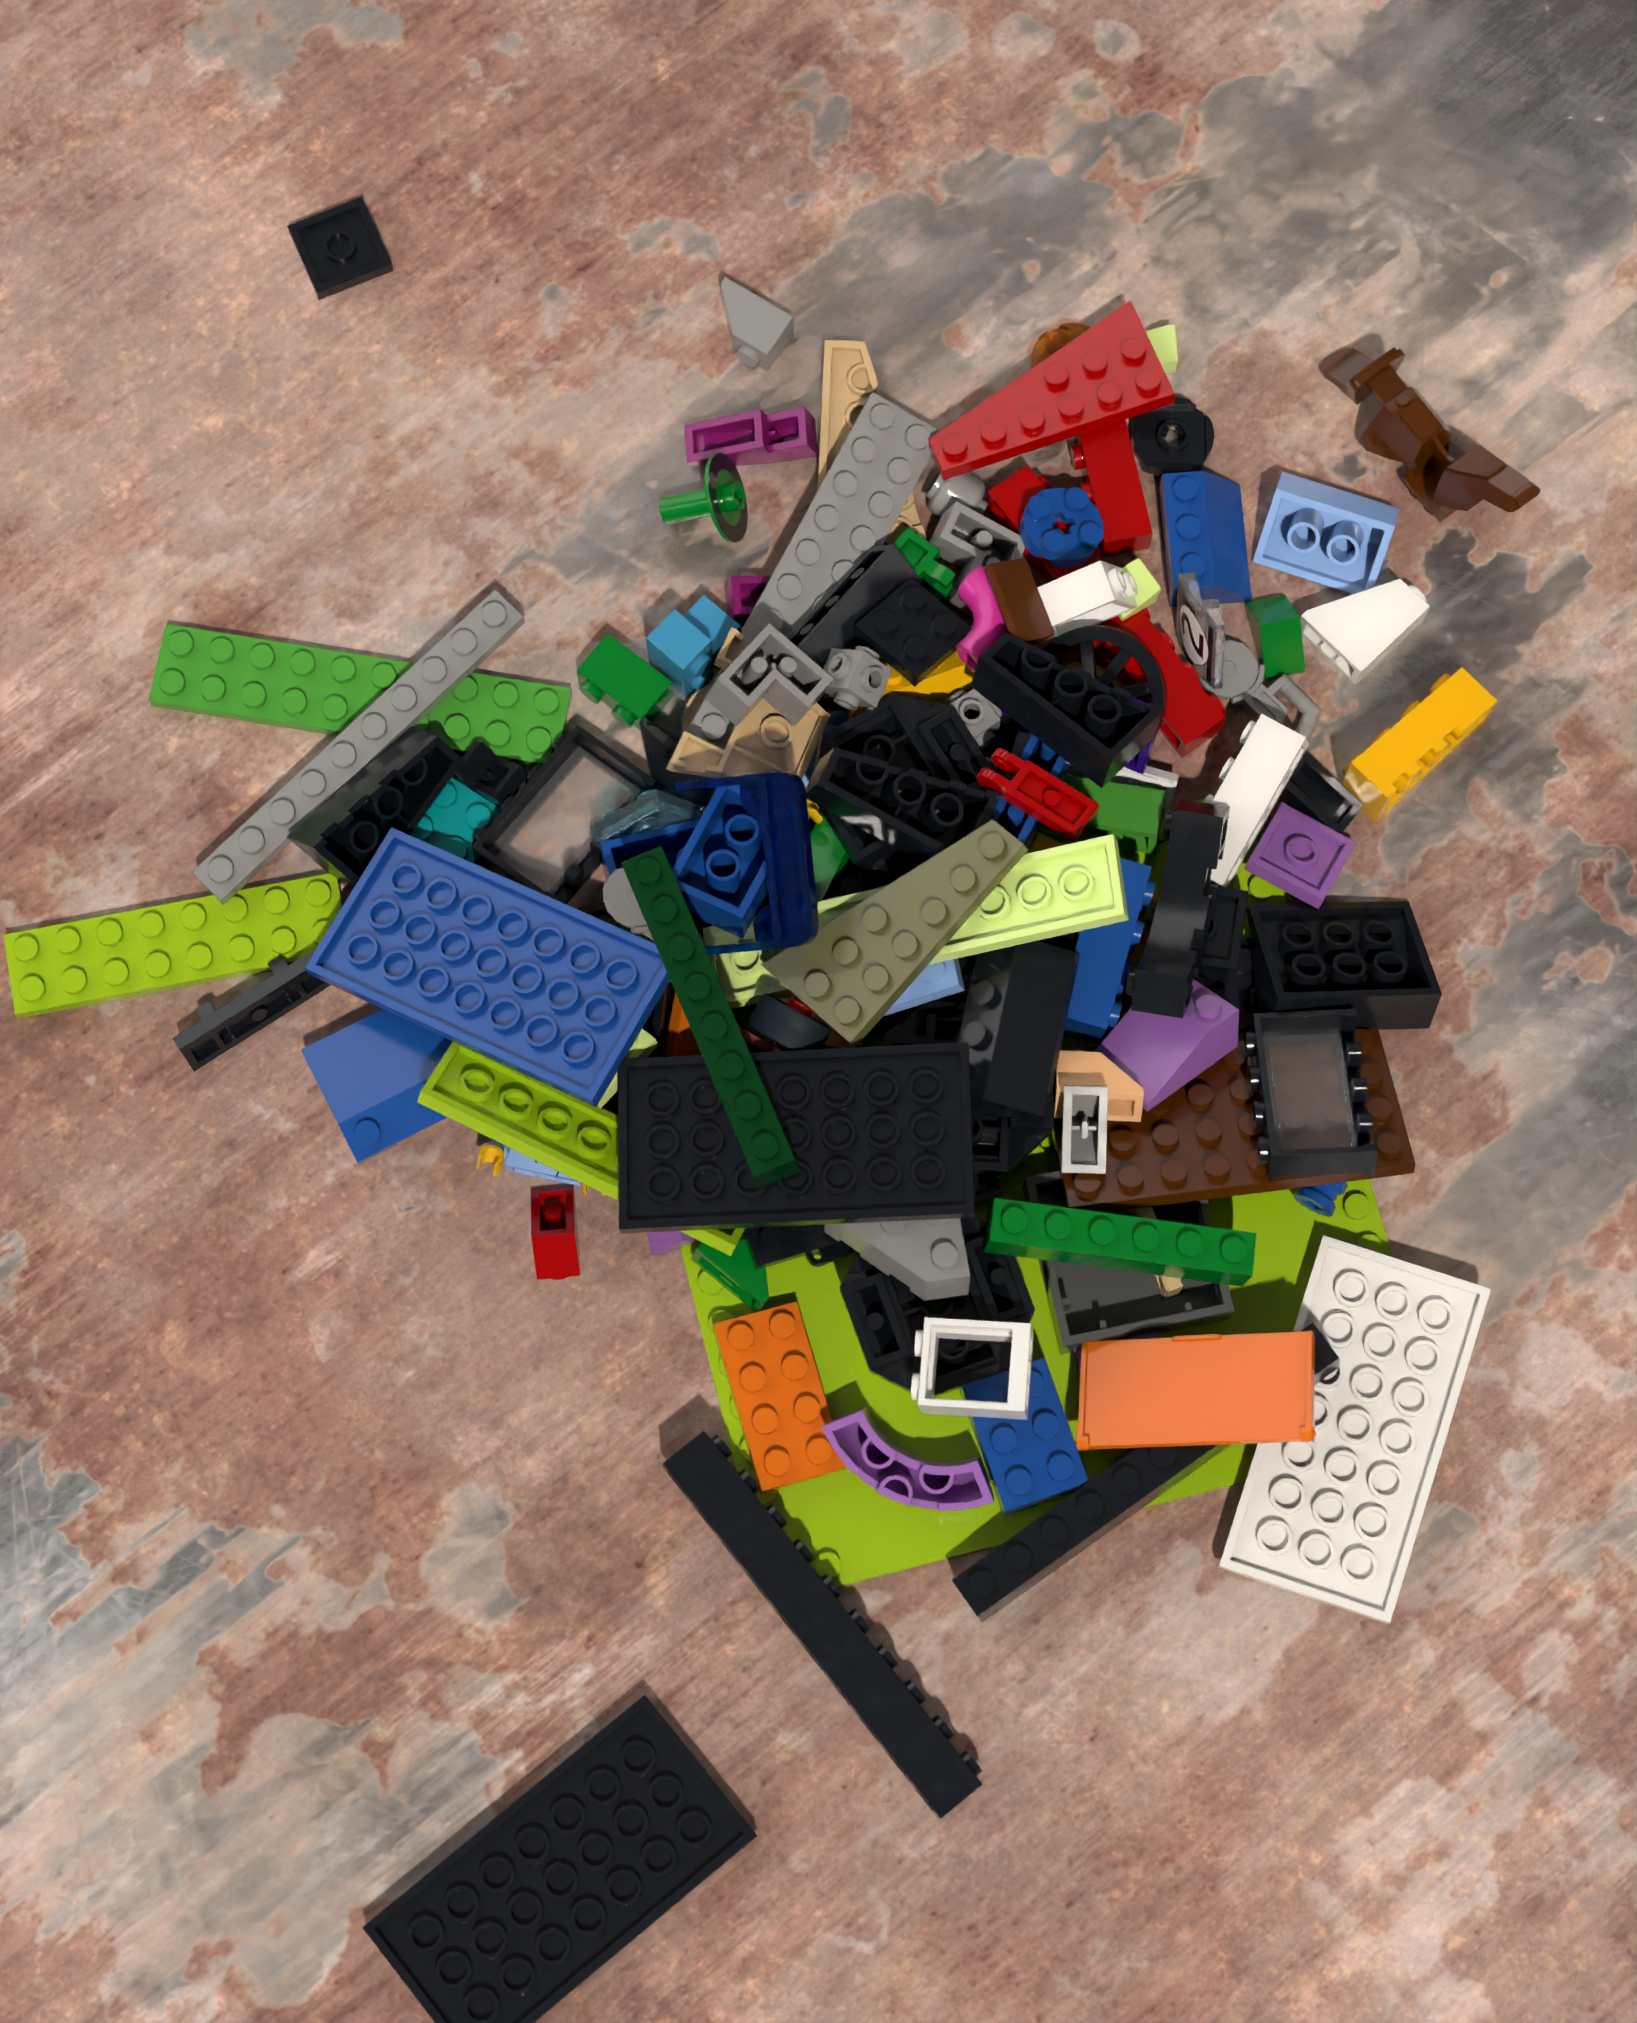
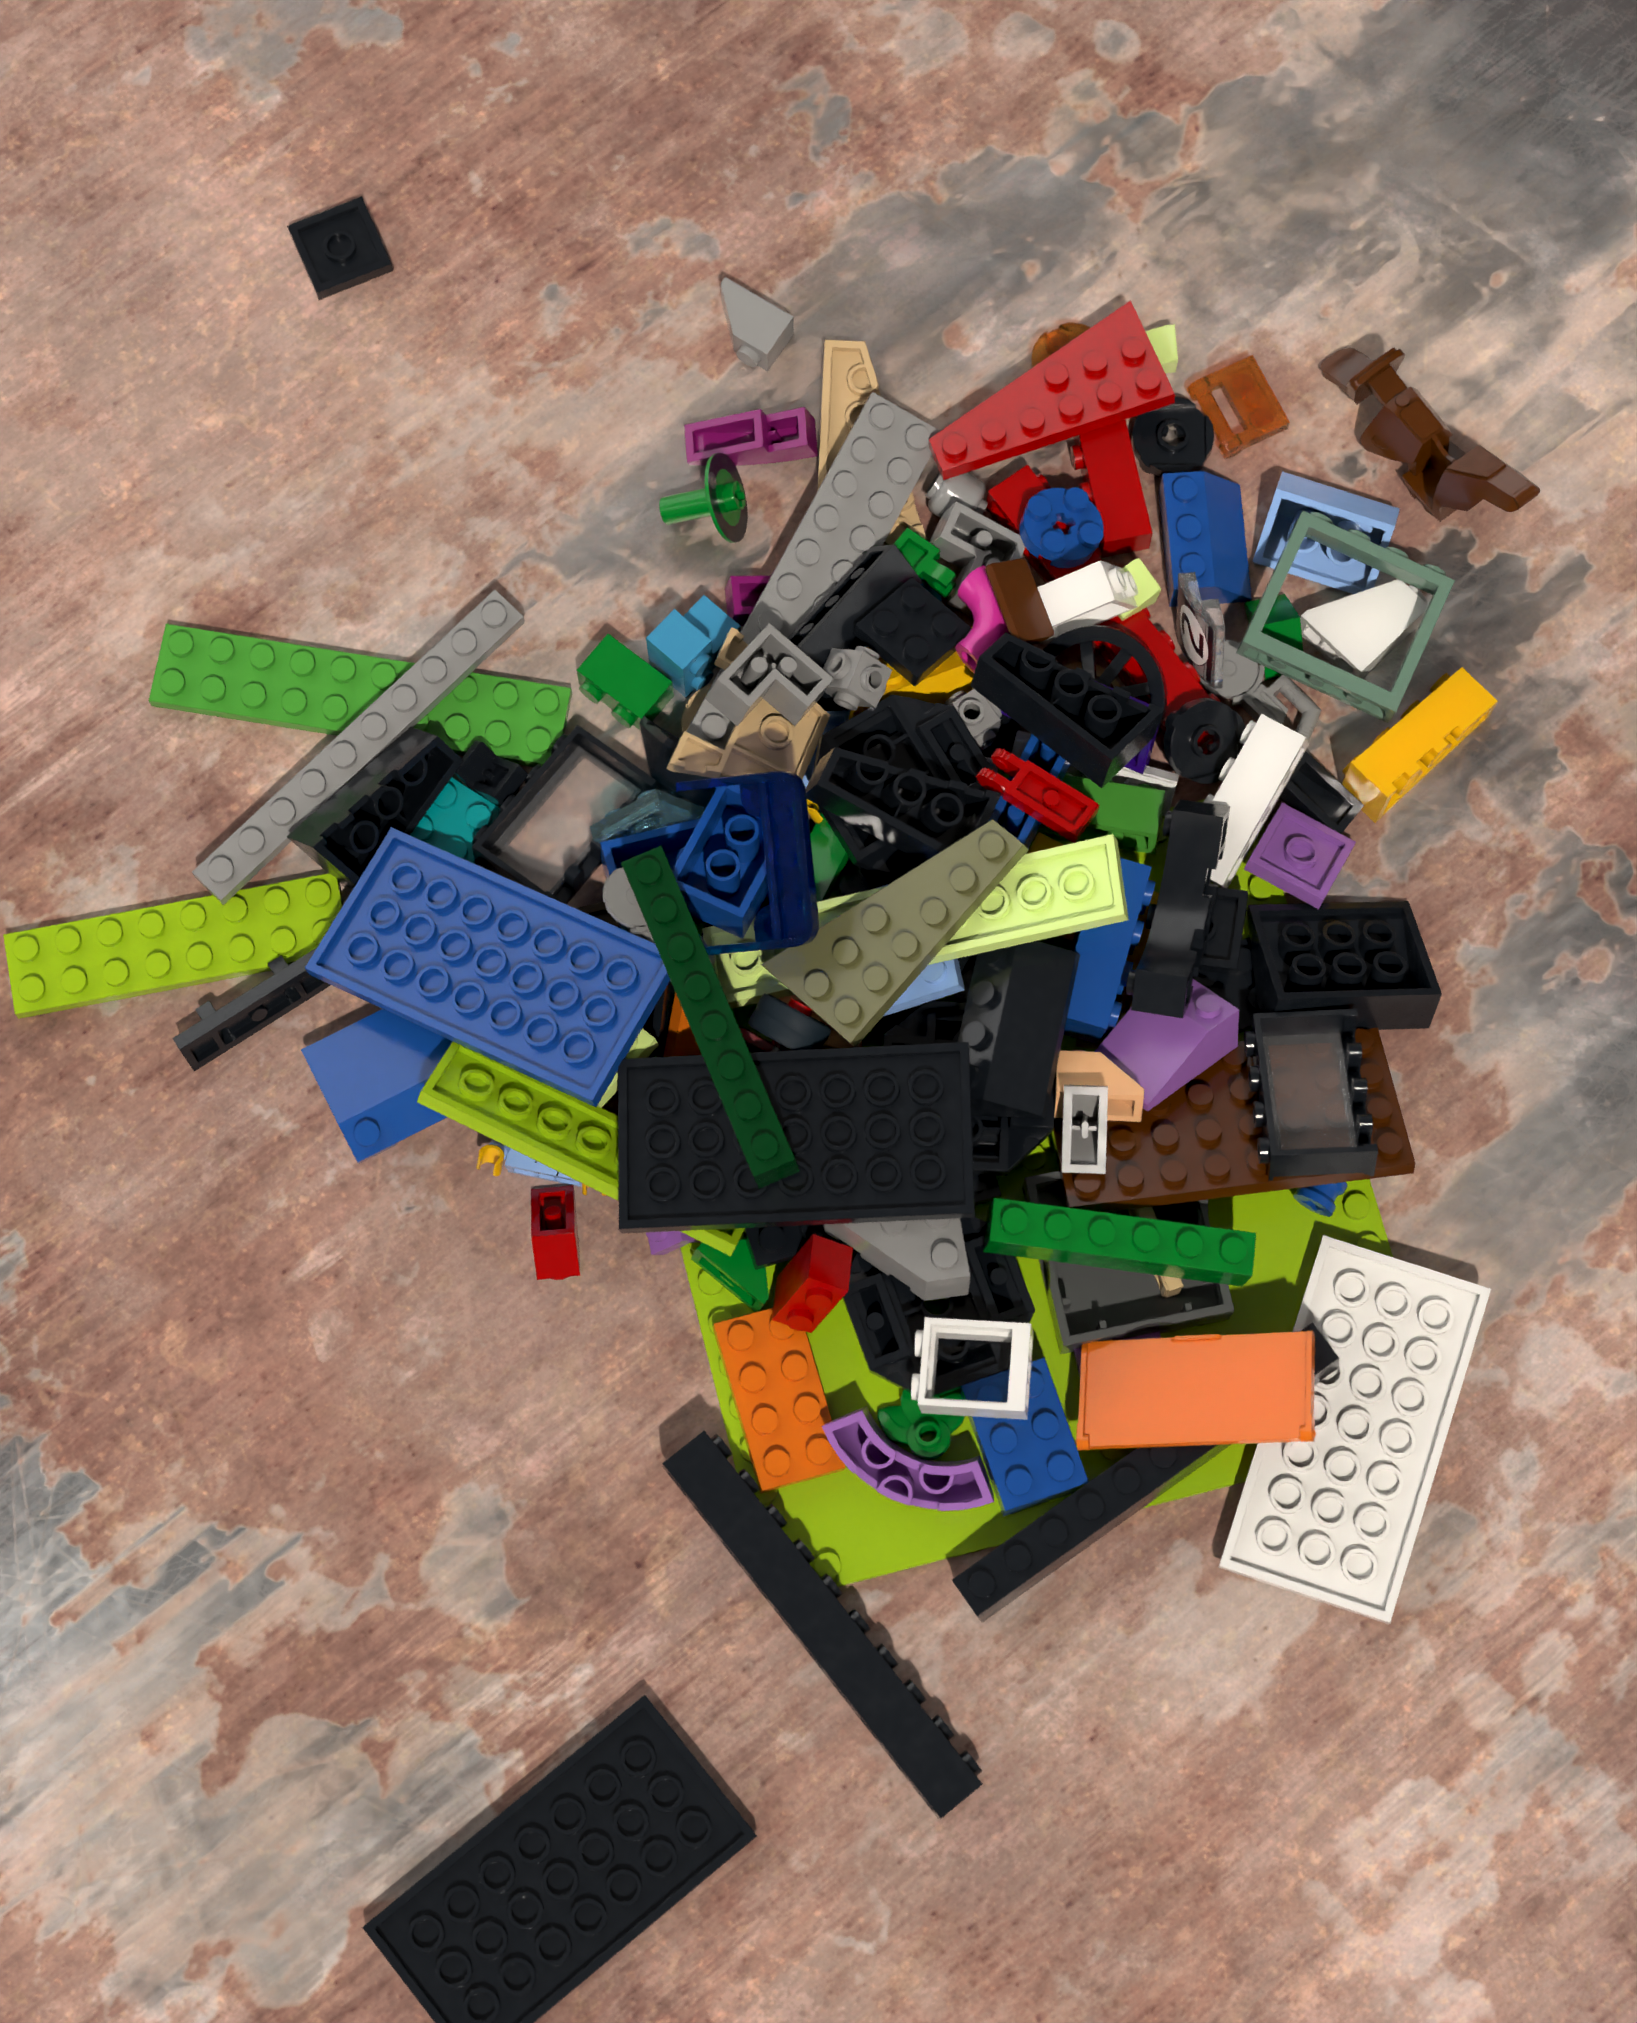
(812, 1283): none -> red brick
(907, 1424): none -> green plate
(1185, 728): none -> black plate
(1250, 401): none -> clear orange plate
(1318, 673): none -> sand green window

